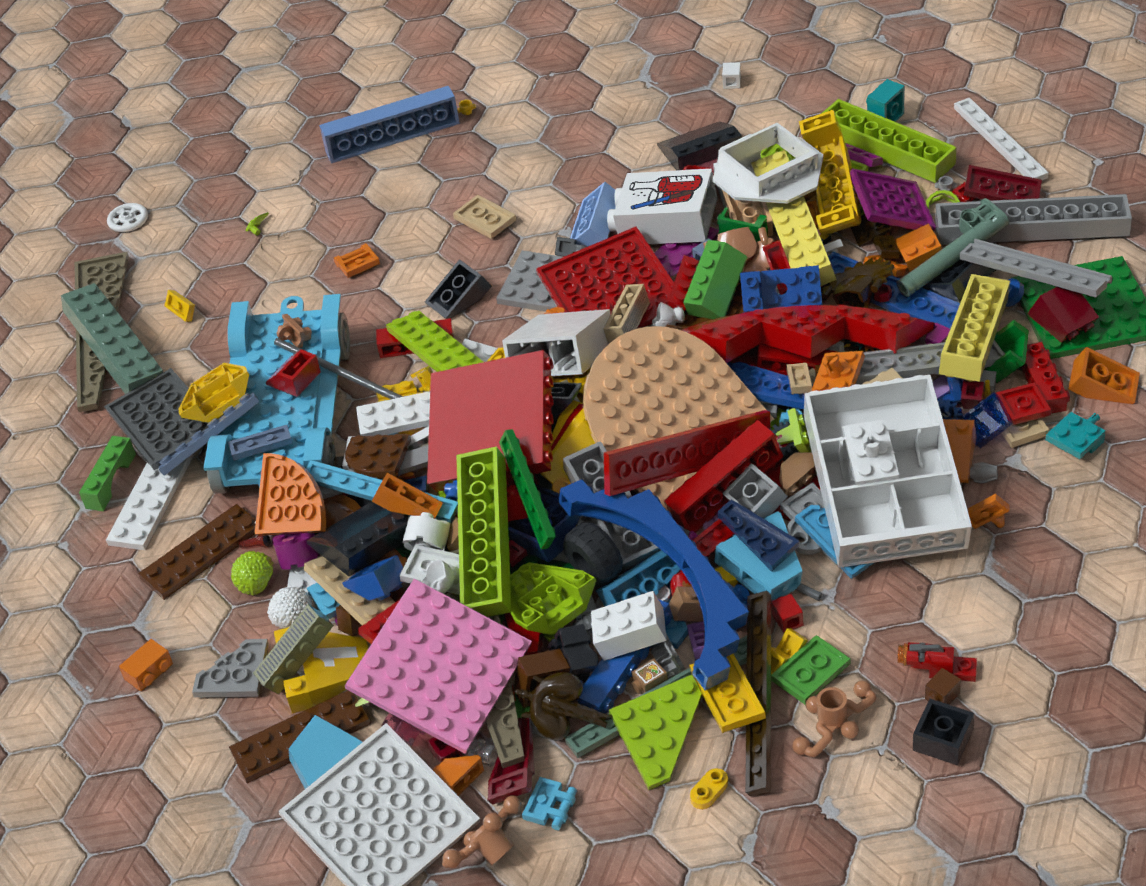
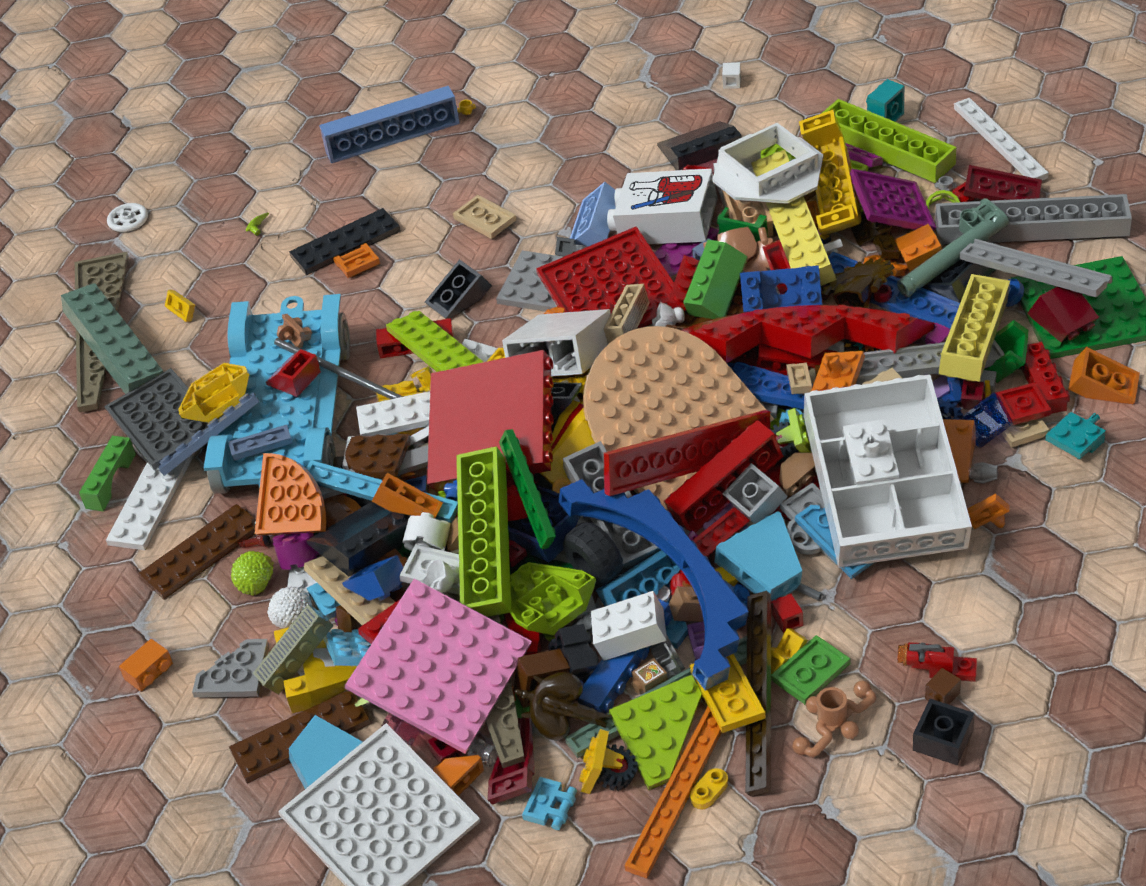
(346, 239): none -> black plate
(346, 647): none -> medium azure plate
(488, 838): nougat wheel -> none
(607, 765): none -> plate
(674, 797): none -> orange plate
(760, 536): dark blue wing -> none

